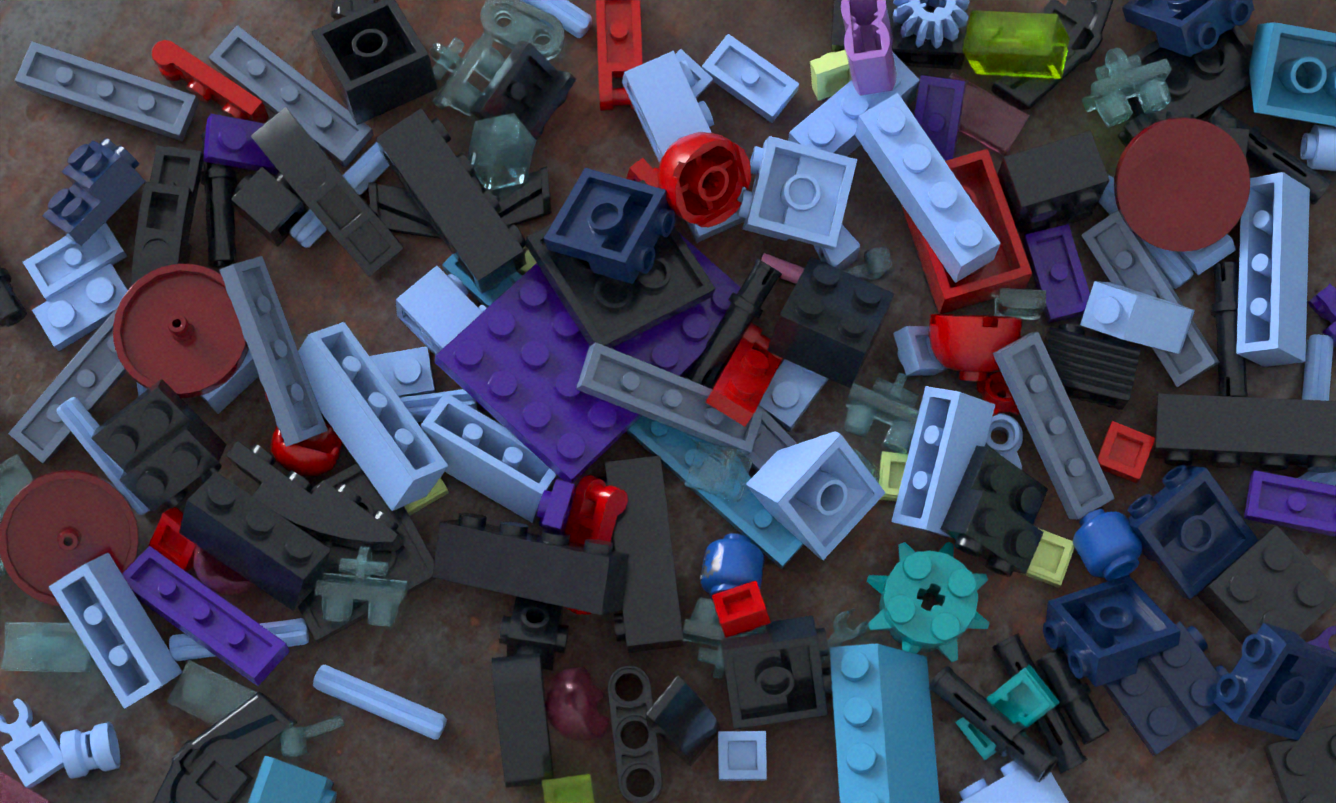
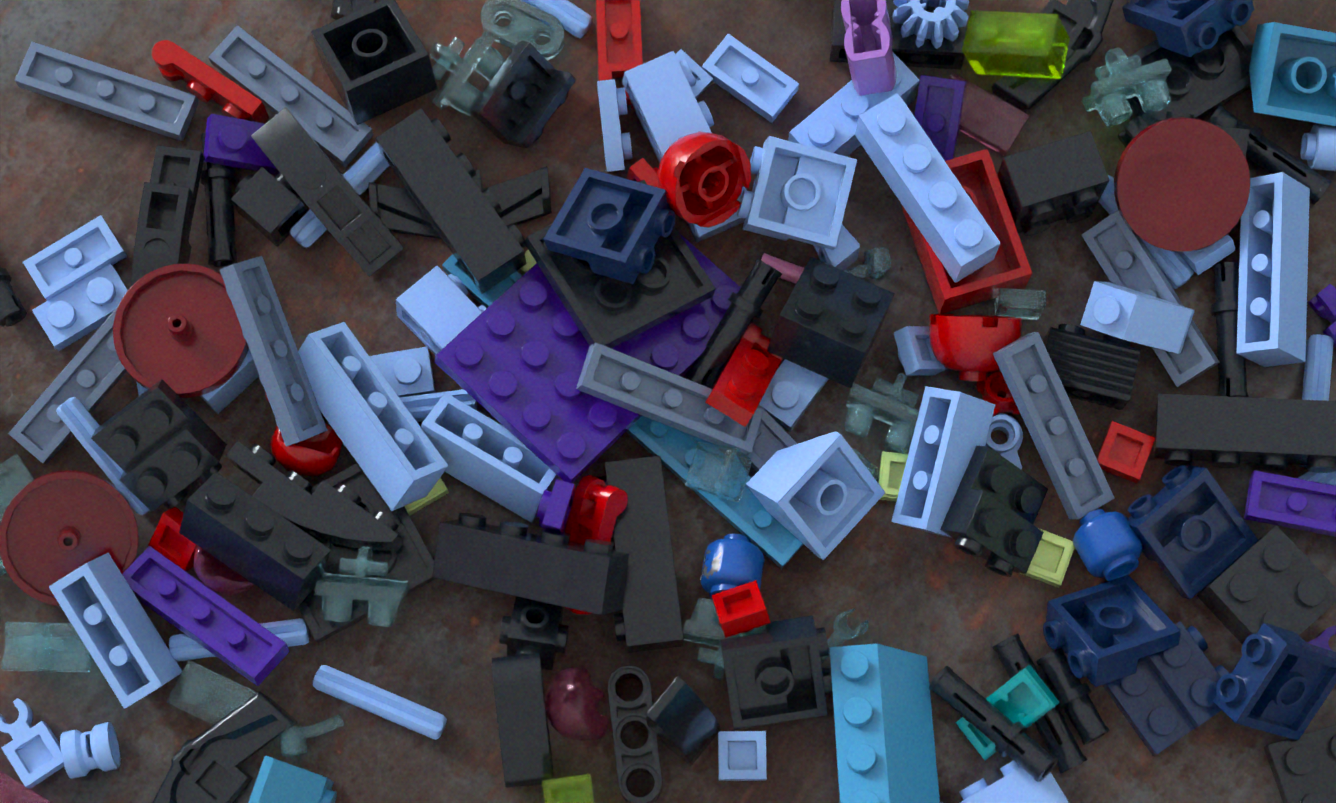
(101, 182): dark blue plate -> none
(501, 151): clear light blue brick -> none
(616, 144): none -> light blue plate
(829, 74): yellowish green plate -> none
(933, 574): teal brick -> none
(1057, 271): dark purple plate -> none

